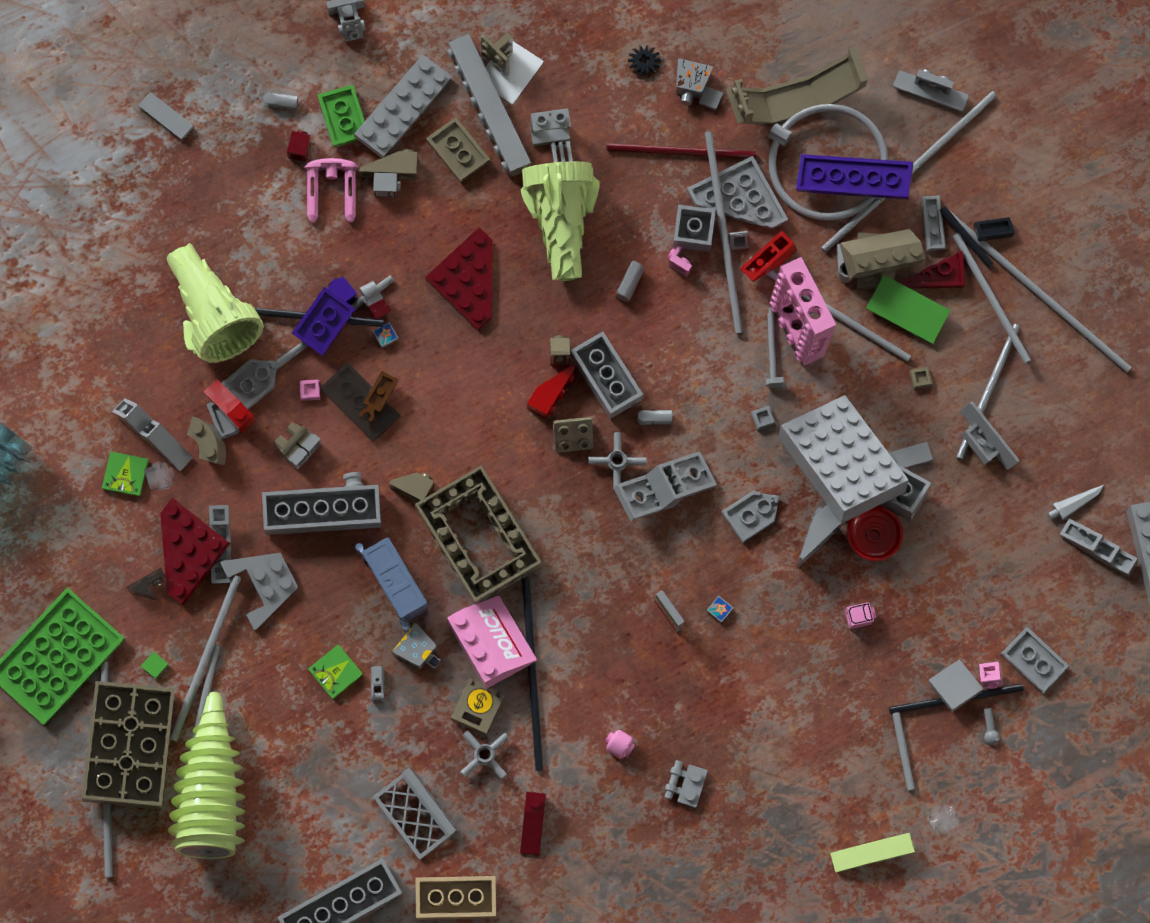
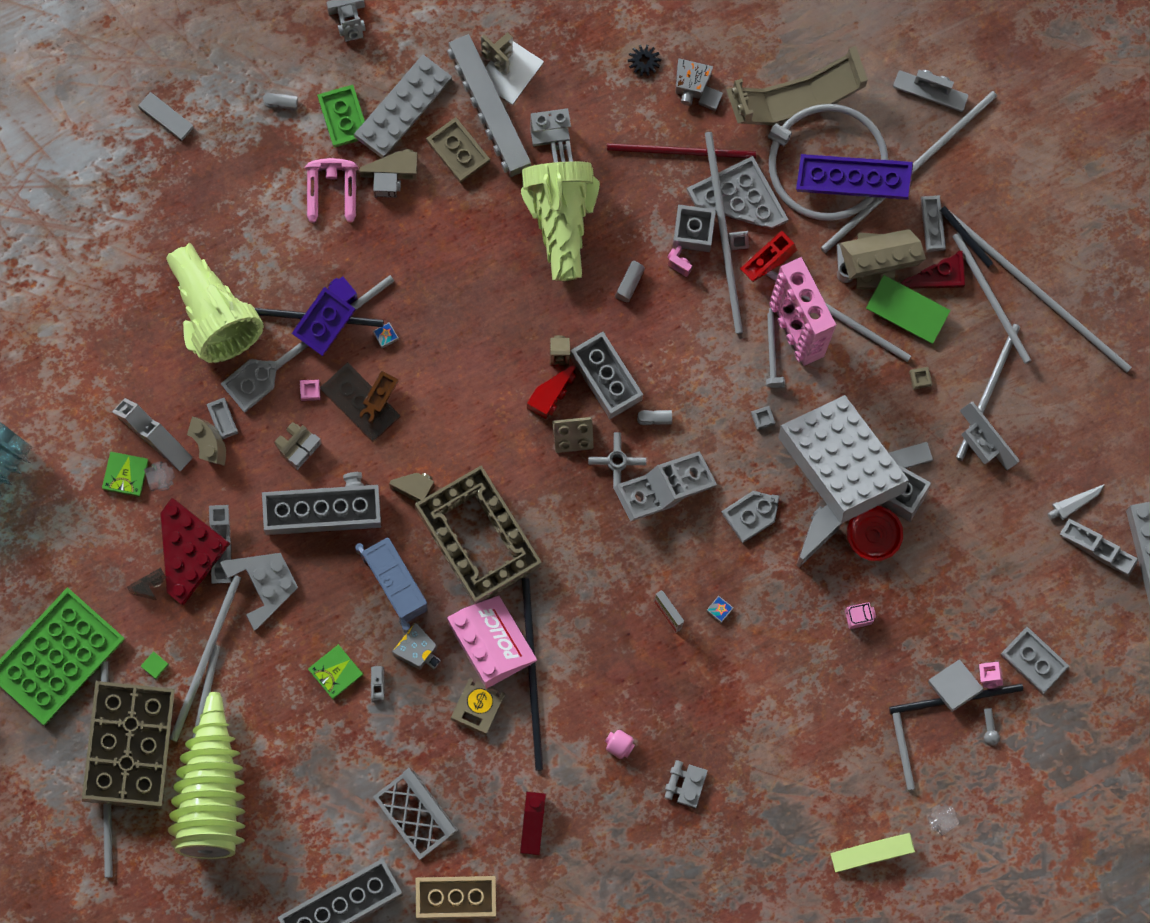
(229, 406): red slope -> none
(299, 145): dark red brick -> none
(374, 300): leg -> none
(466, 278): dark red plate -> none
(490, 761): light grey bar -> none
(994, 229): black tile -> none

